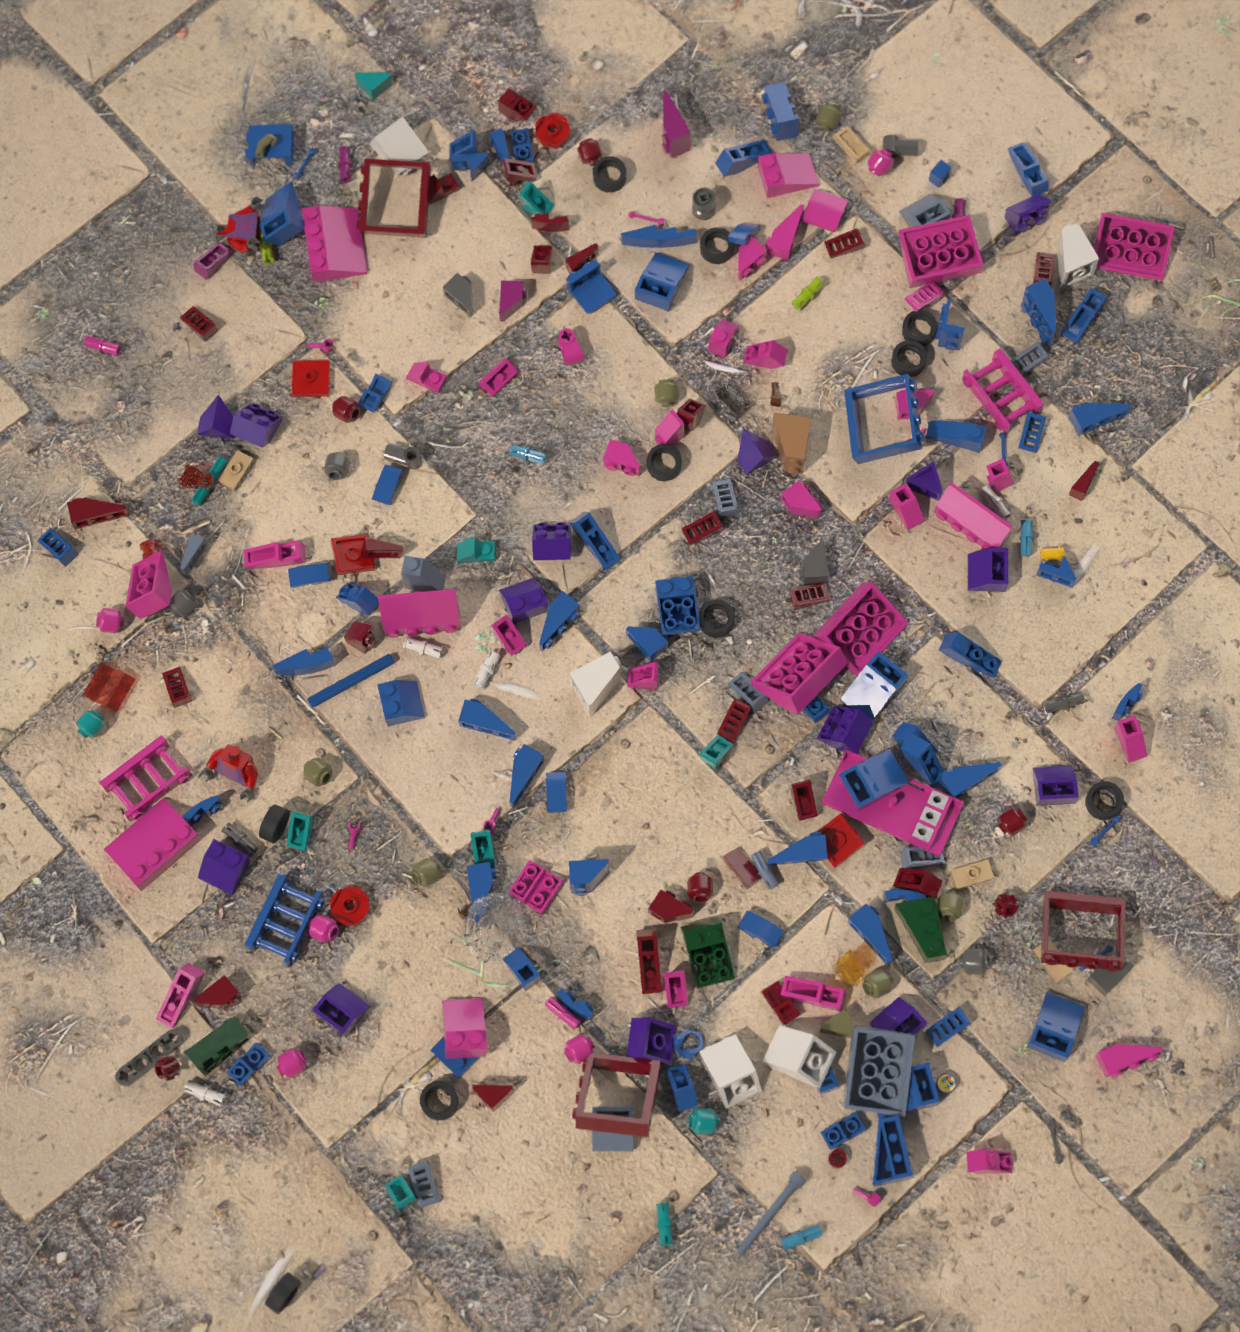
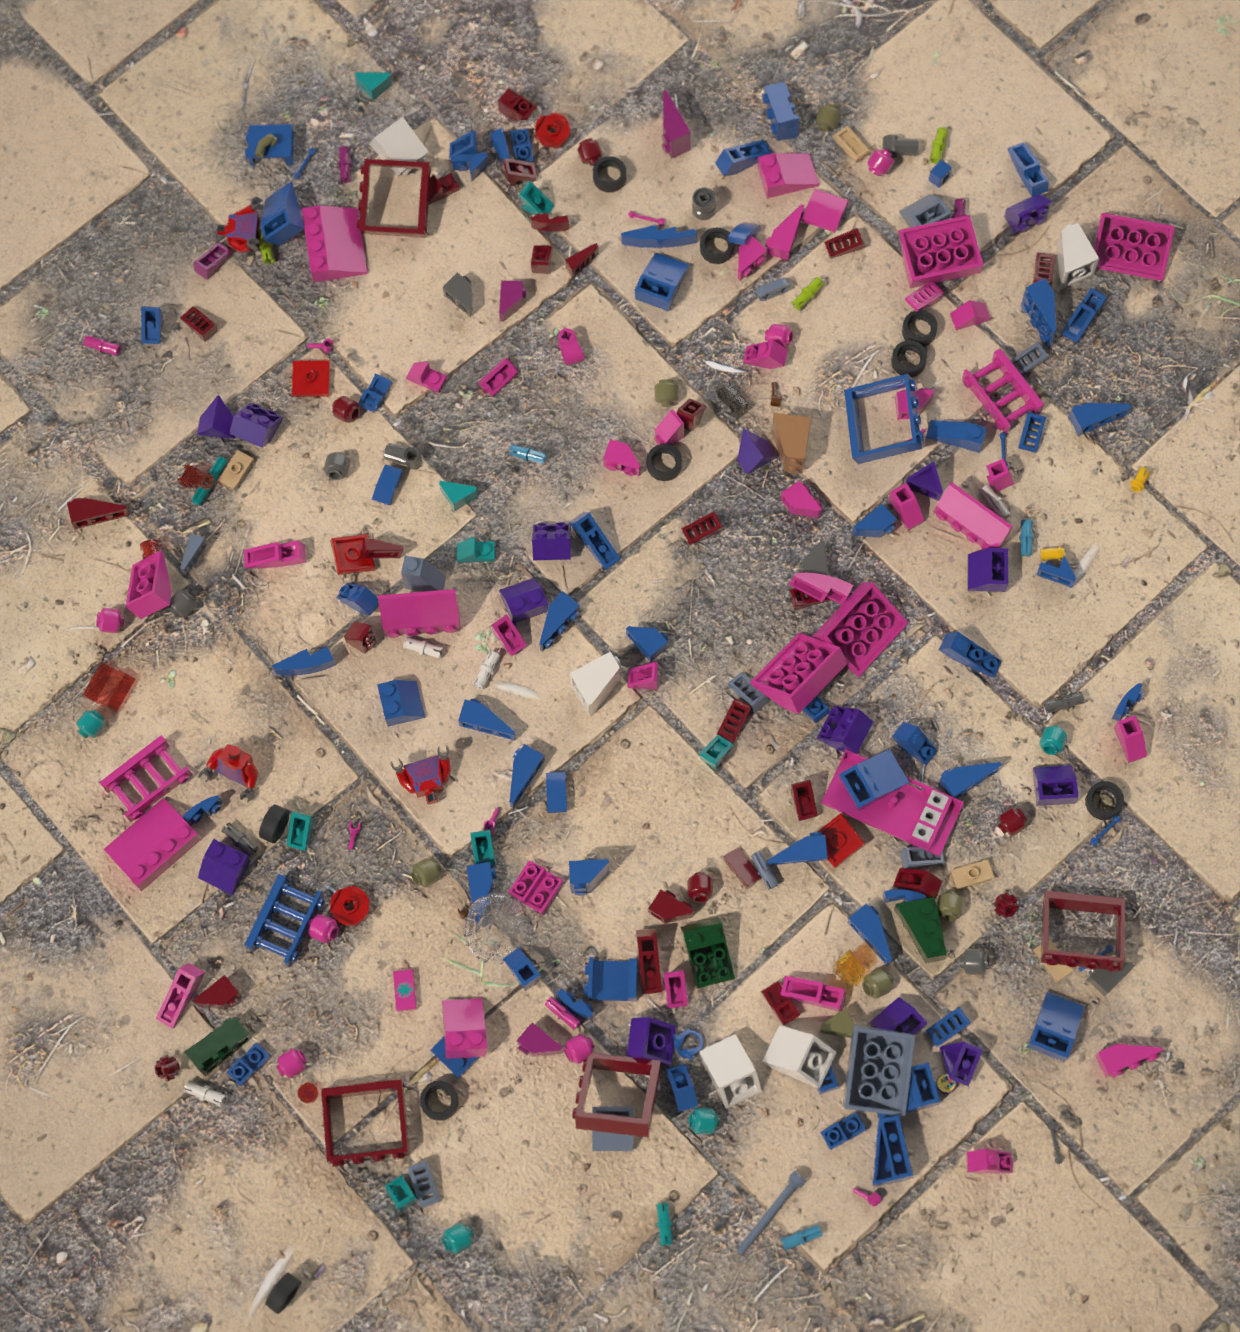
(66, 555): blue slope -> none
(148, 1056): dark grey beam -> none
(151, 324): none -> blue slope
(180, 700): dark red slope -> none
(308, 1093): none -> clear red tile
(309, 574): blue slope -> none
(317, 772): olive head -> none
(341, 1009): dark purple slope -> none
(350, 680): blue axle -> none
(357, 1090): none -> dark red window
(404, 990): none -> dark pink tile
(425, 776): none -> red torso
(457, 1238): none -> teal head
(458, 494): none -> teal slope
(493, 1095): dark red slope -> none
(537, 1043): none -> magenta slope
(590, 287): blue bracket -> none
(611, 980): none -> blue panel
(677, 605): blue slope -> none
(716, 604): black tyre -> none
(722, 338): dark pink slope -> none
(729, 510): sand blue slope -> none
(761, 928): blue slope -> none
(773, 289): none -> sand blue beam
(780, 334): none -> dark pink head
(821, 586): none -> dark pink slope
(843, 1156): dark red bush -> none
(875, 686): slope -> none
(876, 523): none -> blue slope
(923, 759): blue slope -> none
(938, 145): none -> lime pin
(948, 335): blue bracket -> none
(961, 1061): none -> dark purple slope
(969, 314): none -> dark pink slope
(1053, 740): none -> teal head
(1081, 486): dark red slope -> none
(1138, 483): none -> yellow pin

